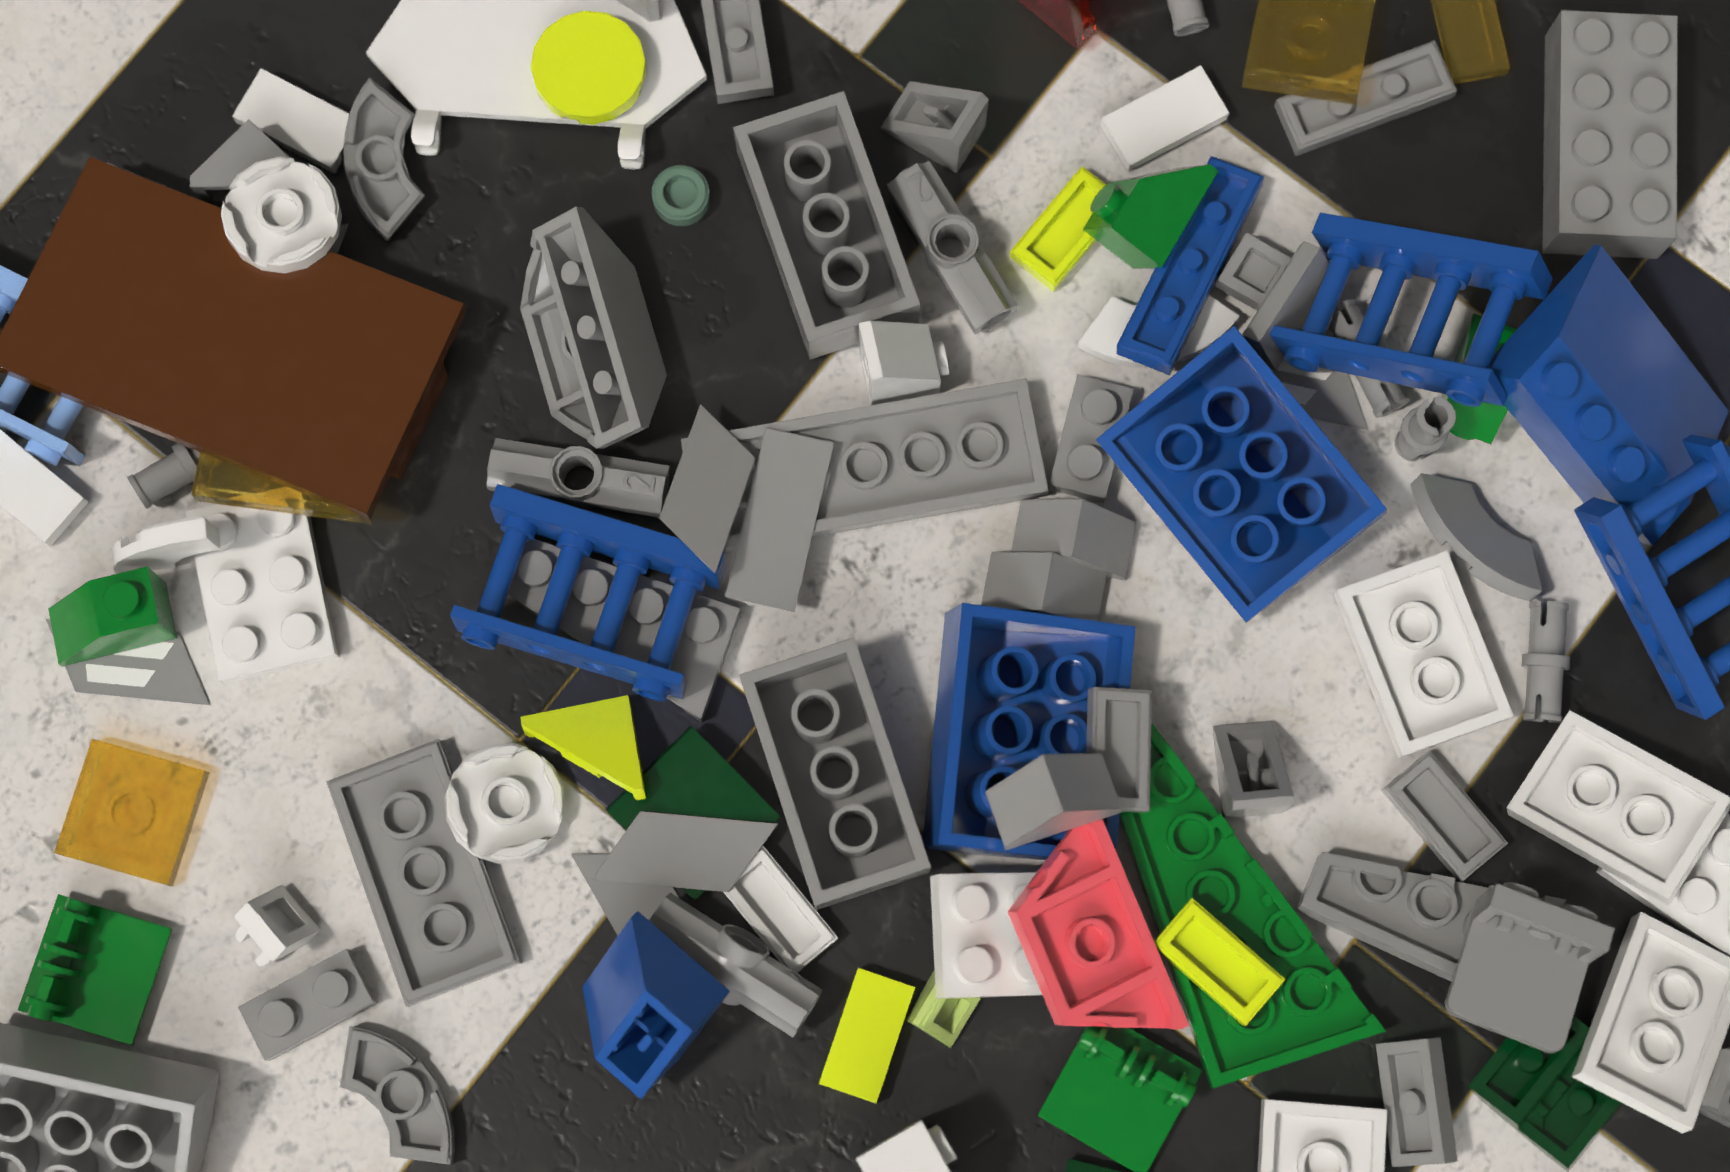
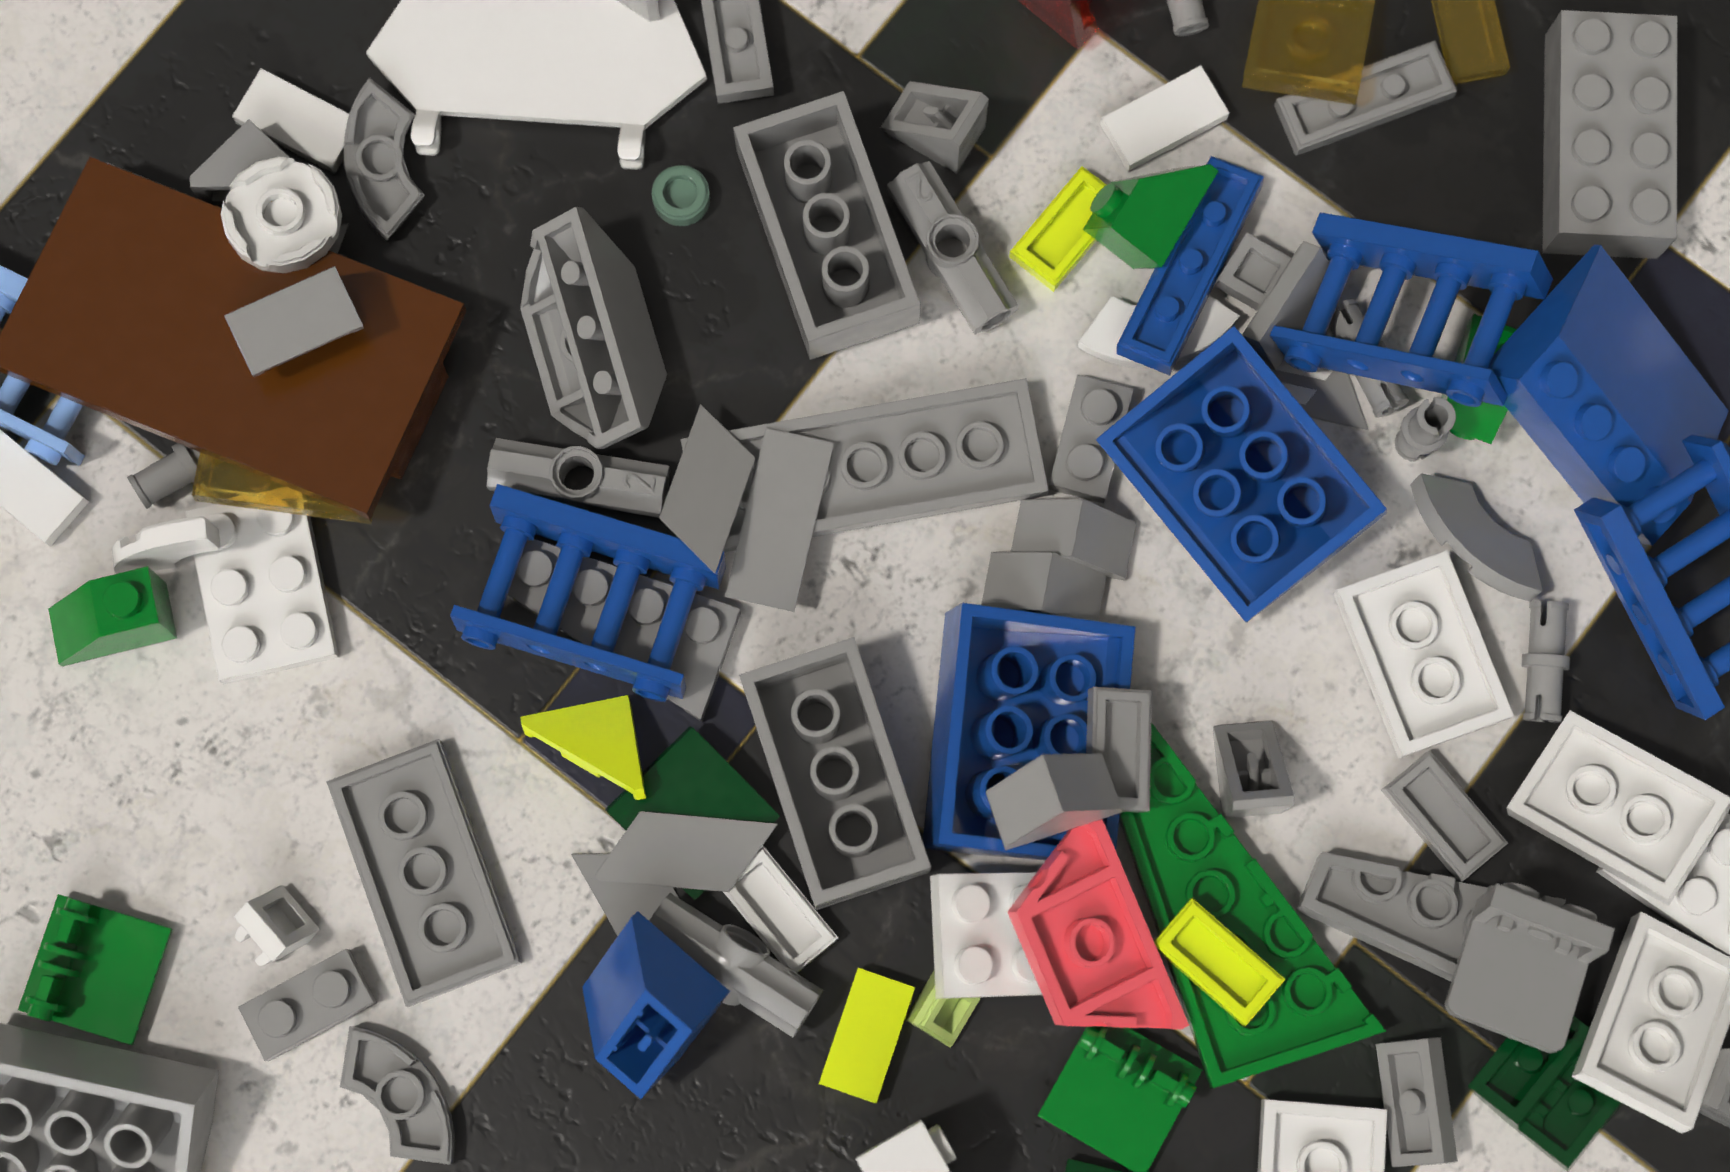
(132, 812): clear yellow tile -> none
(148, 672): light grey sticker -> none
(293, 321): none -> light grey hinge
(504, 803): white tile -> none
(588, 67): neon yellow tile -> none
(900, 360): white slope -> none

